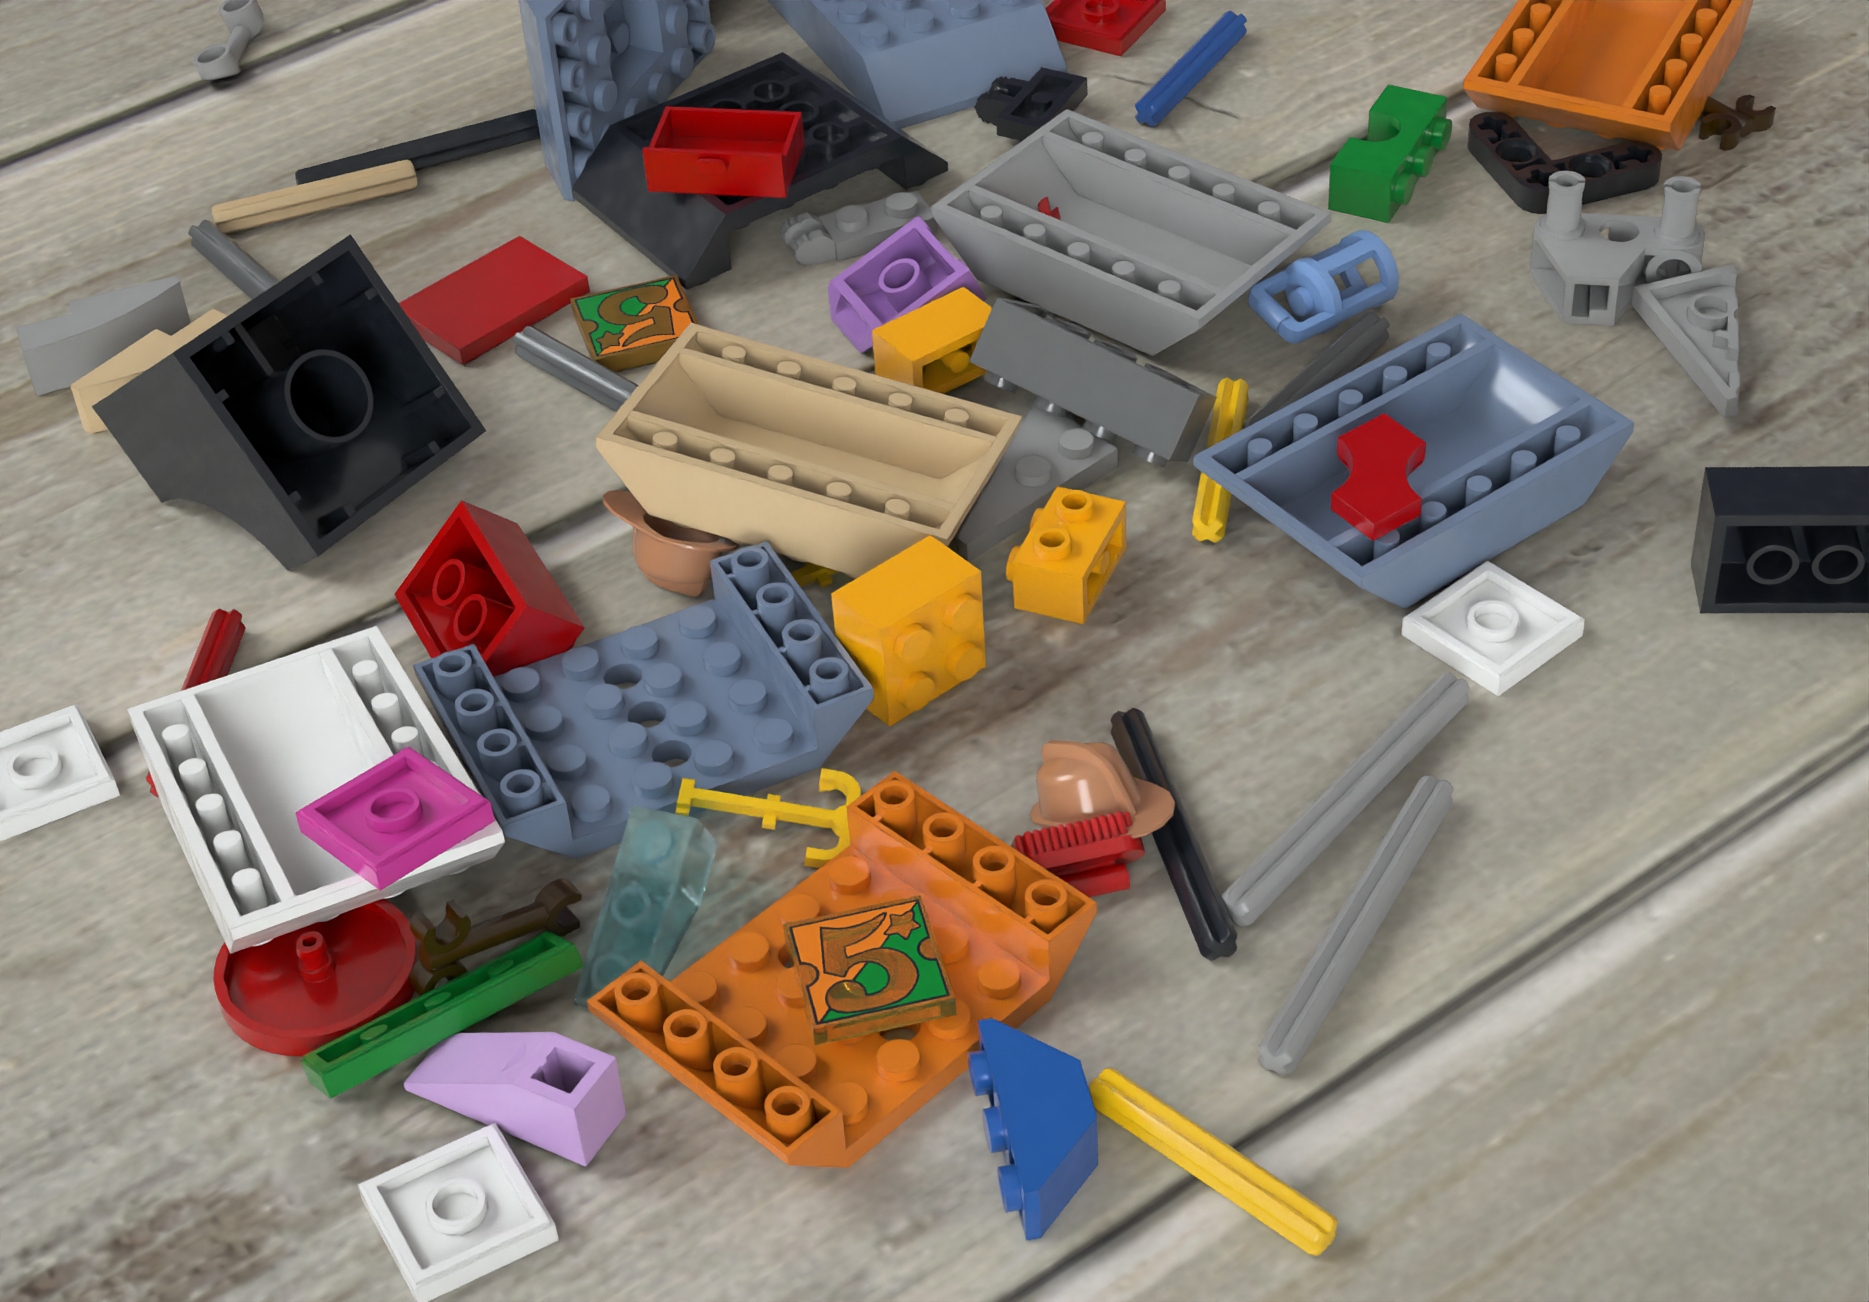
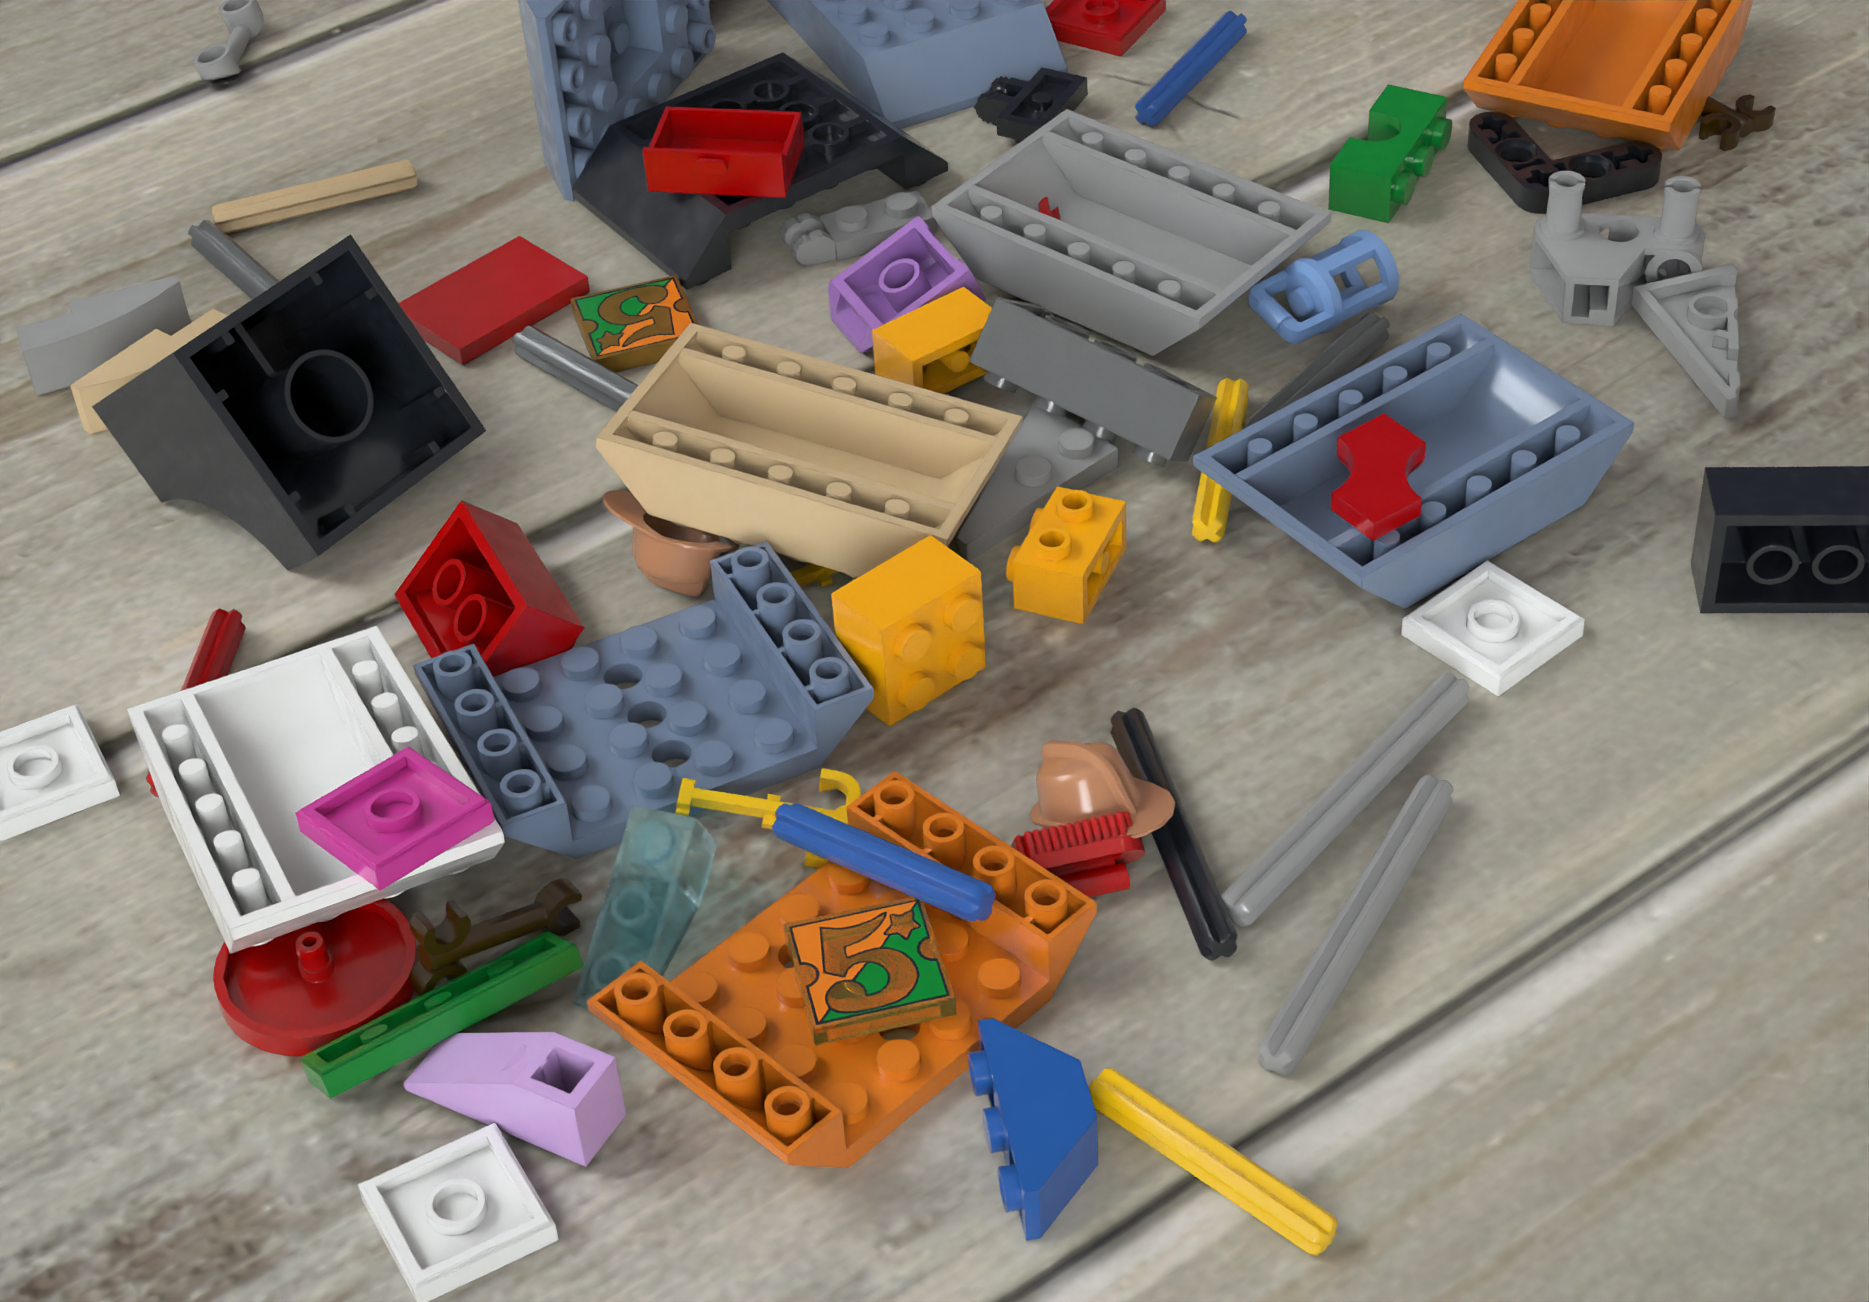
(436, 148): black axle -> none
(884, 862): none -> blue axle

